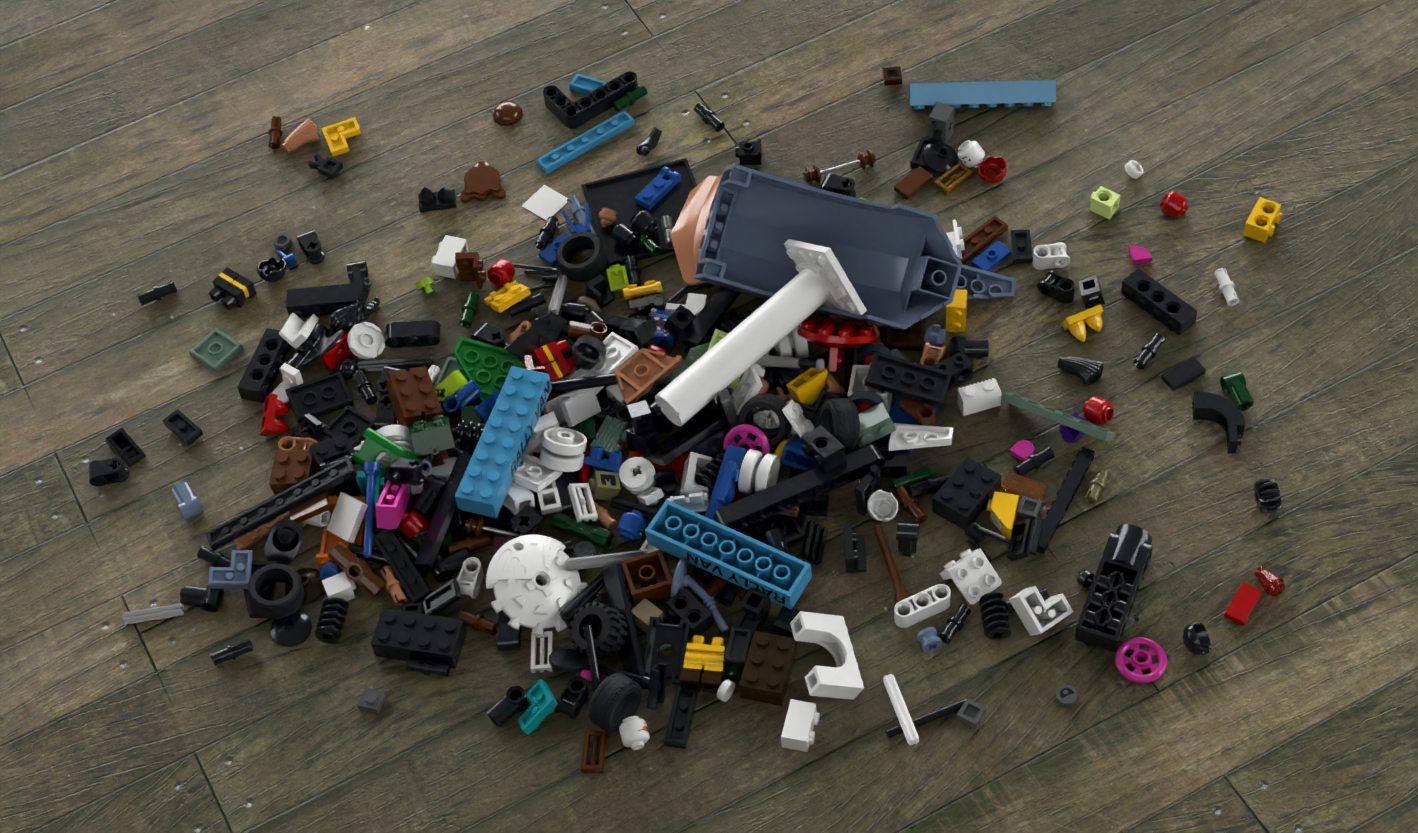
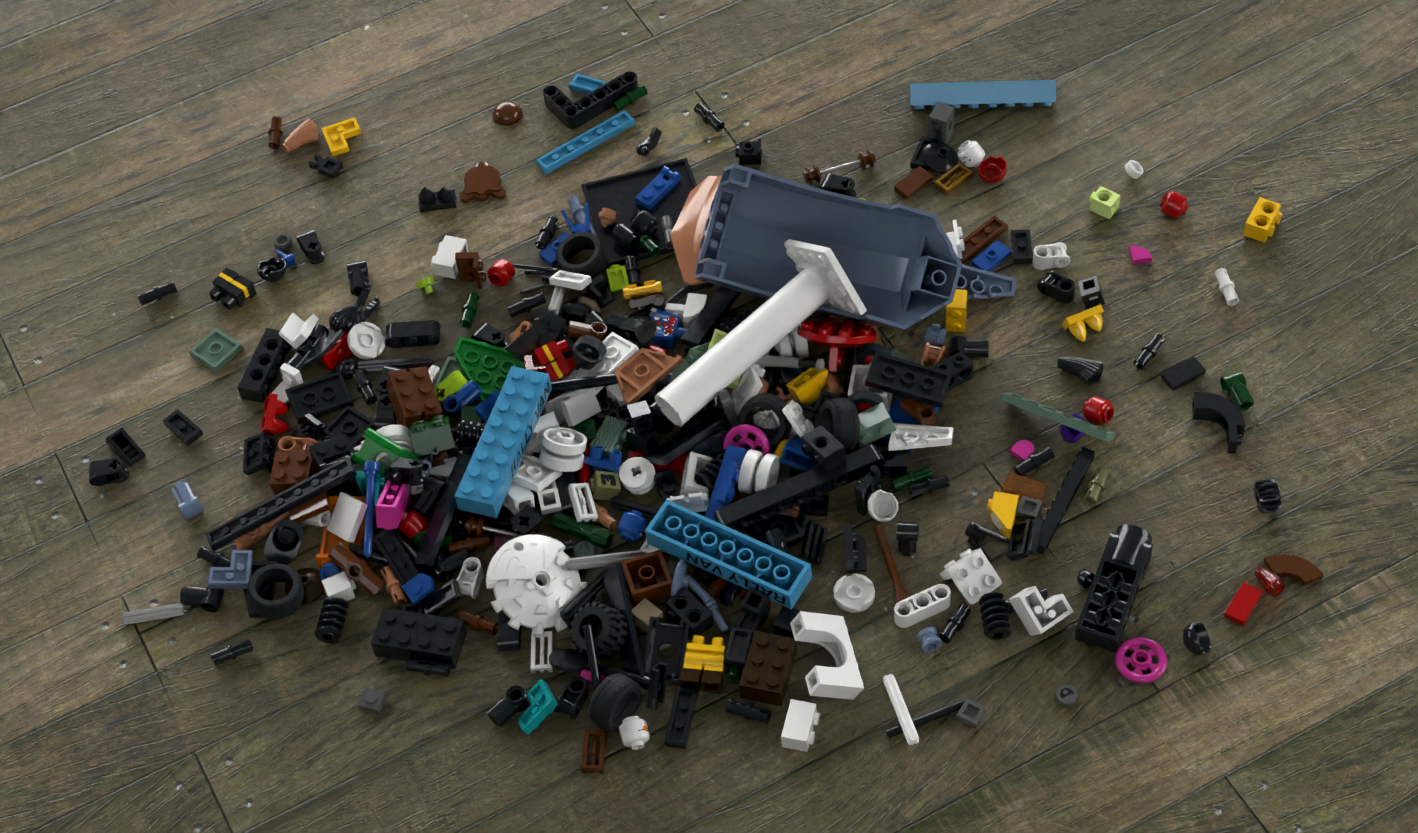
(258, 453): none -> black bracket
(292, 634): black dish -> none
(322, 299): black brick -> none
(419, 587): none -> blue plate
(507, 296): yellow plate -> none
(545, 202): white sticker -> none
(570, 280): none -> white tile
(651, 496): white plate -> none
(676, 327): black brick -> none
(725, 690): white tile -> none
(748, 711): none -> black pin
(854, 593): none -> white tile
(892, 75): dark brown plate -> none
(907, 339): dark brown plate -> none
(911, 505): reddish brown pin -> none
(966, 493): black brick -> none
(979, 397): white brick -> none
(1158, 302): black brick -> none
(1293, 567): none -> reddish brown tile

